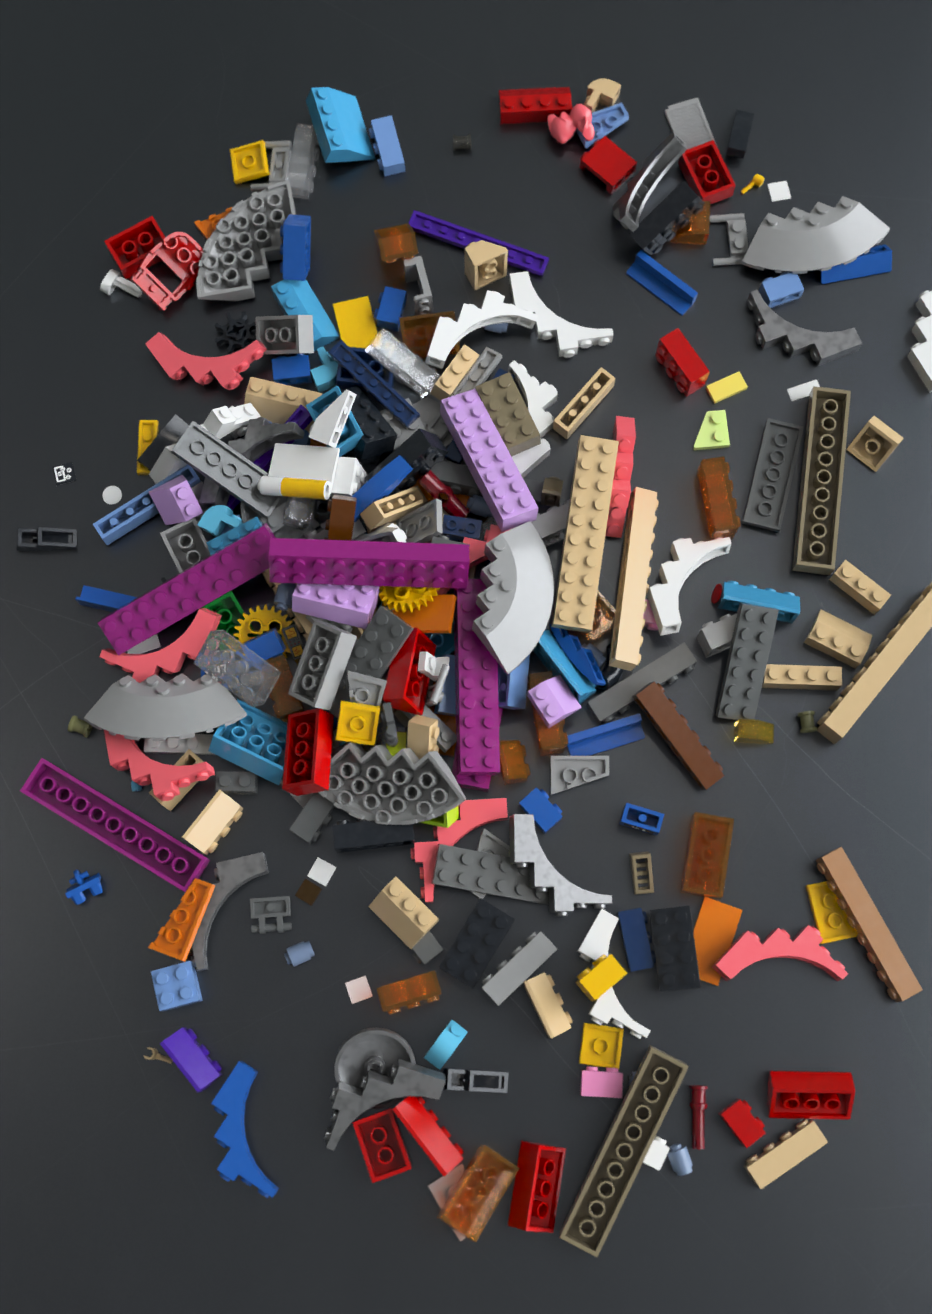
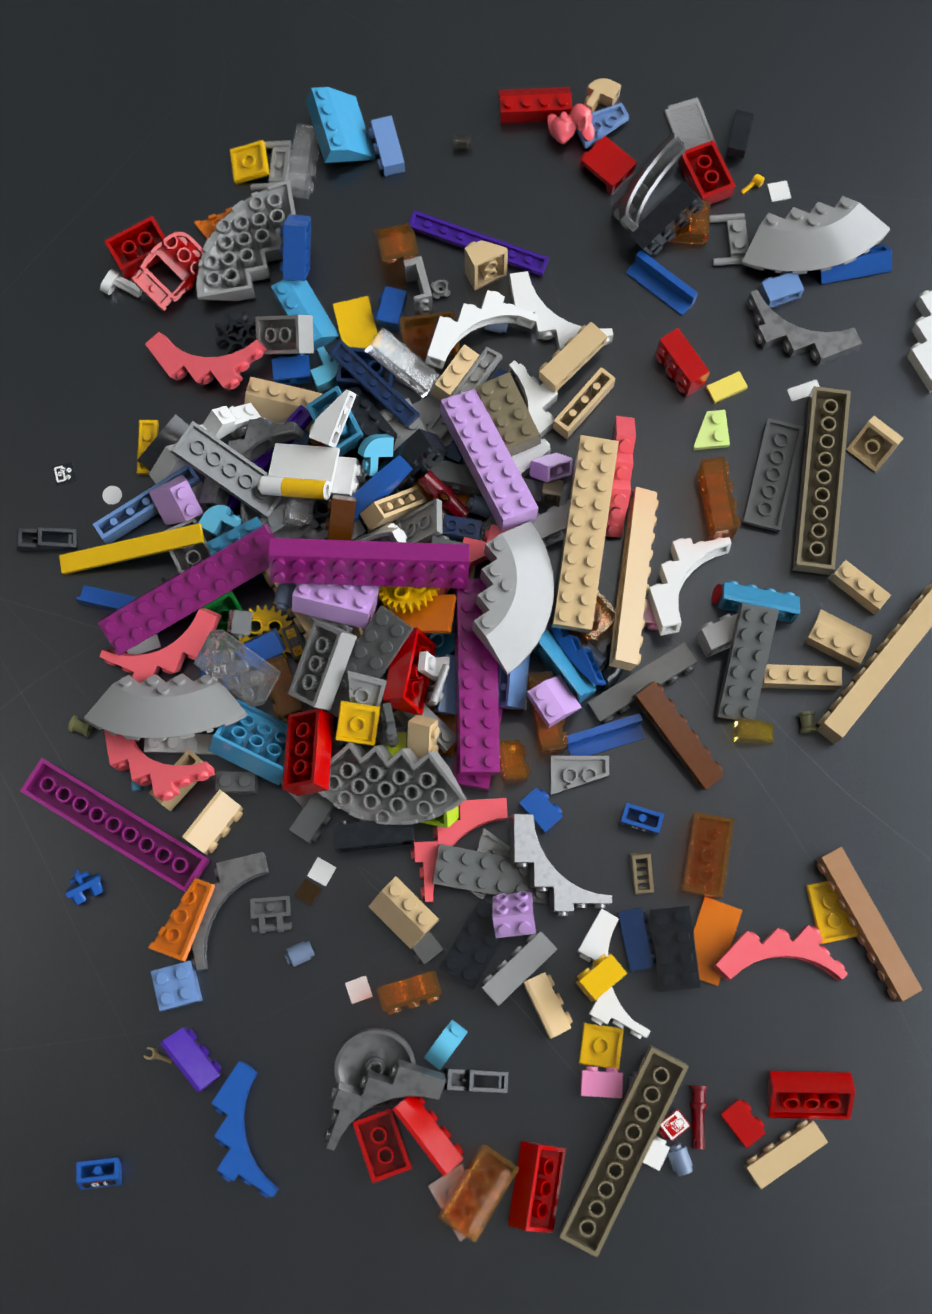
(99, 1173): none -> blue brick
(131, 549): none -> yellow tile
(239, 622): none -> brick
(373, 447): none -> medium azure brick
(440, 284): none -> light grey plate
(513, 914): none -> lavender bracket
(551, 467): none -> lavender brick
(572, 356): none -> tan brick
(673, 1125): none -> brick

